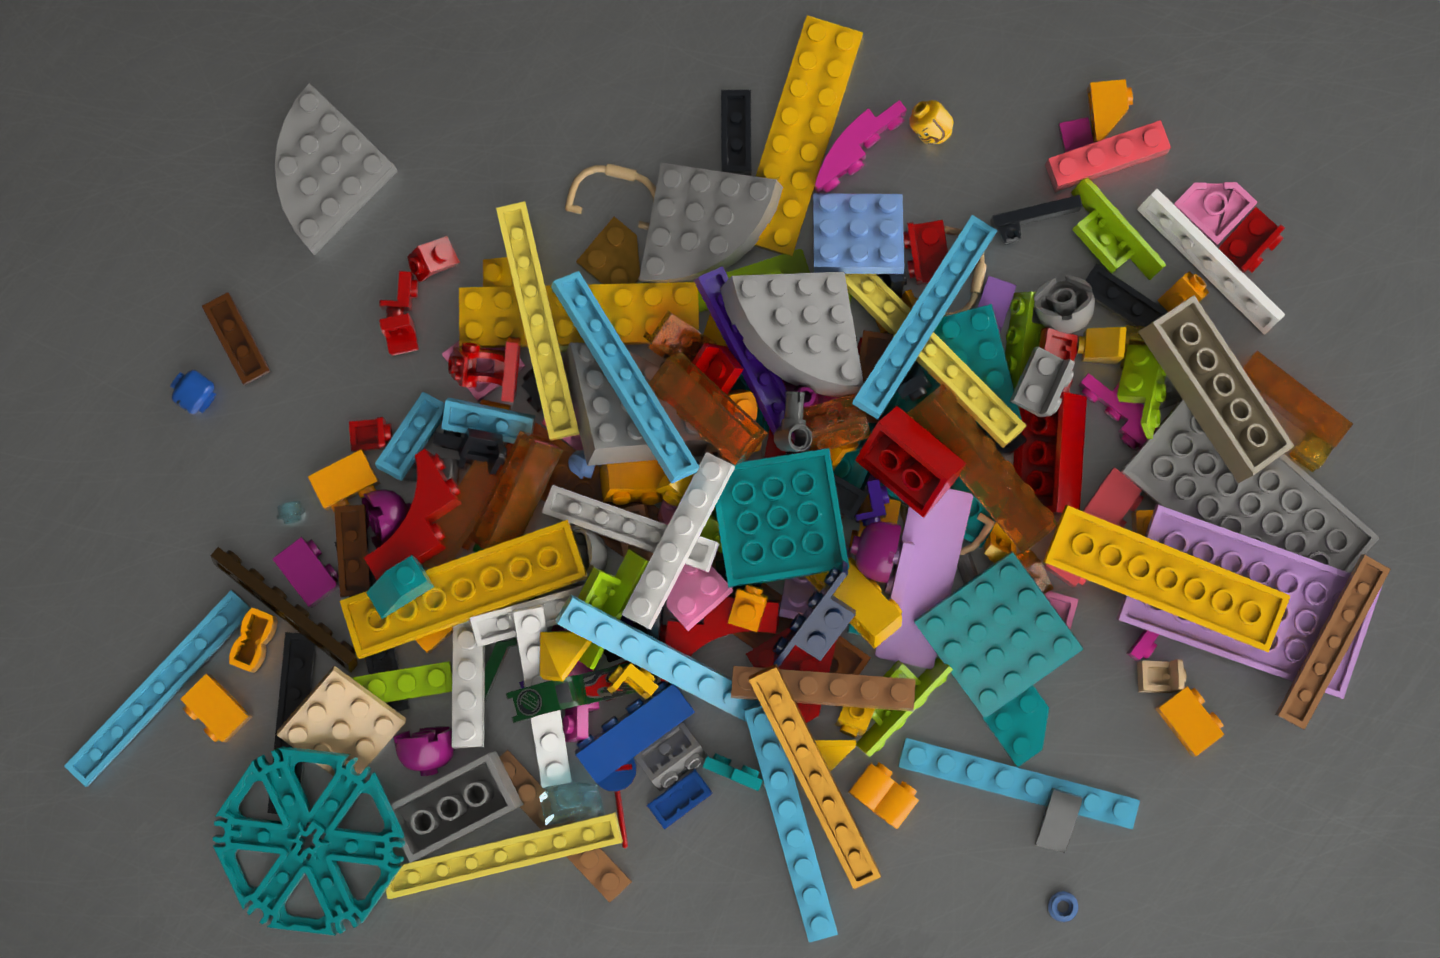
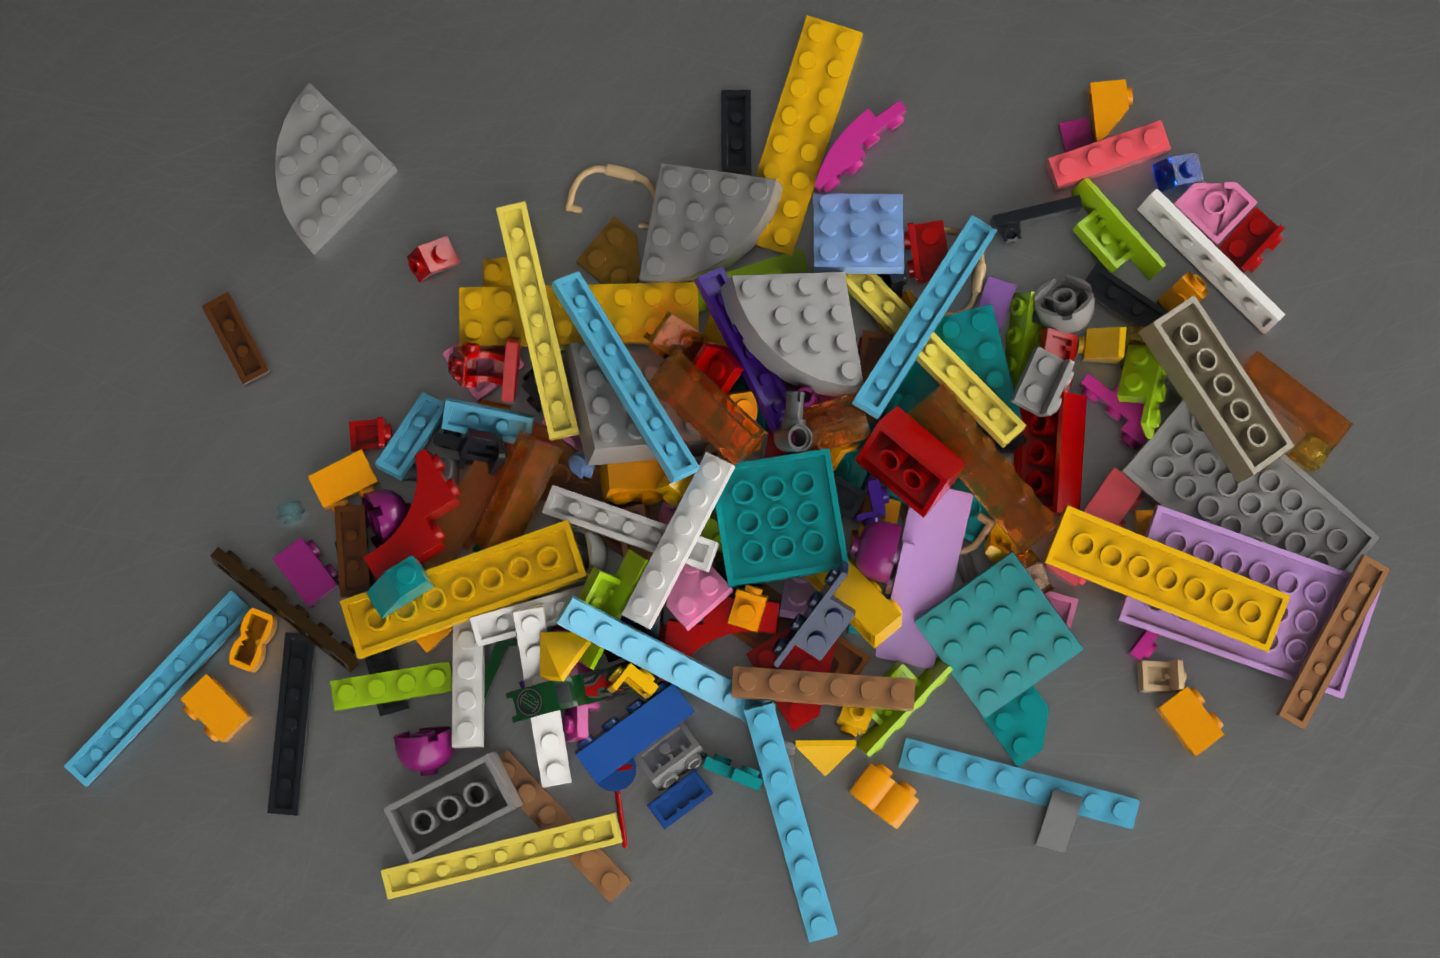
(193, 392): blue head -> none
(280, 837): teal plate -> none
(342, 719): tan plate -> none
(399, 333): red bracket -> none
(406, 291): red bracket -> none
(571, 802): clear light blue slope -> none
(814, 776): plate -> none
(914, 384): black bracket -> none
(931, 122): yellow head -> none
(1072, 906): medium blue plate -> none
(1178, 171): none -> clear blue bracket

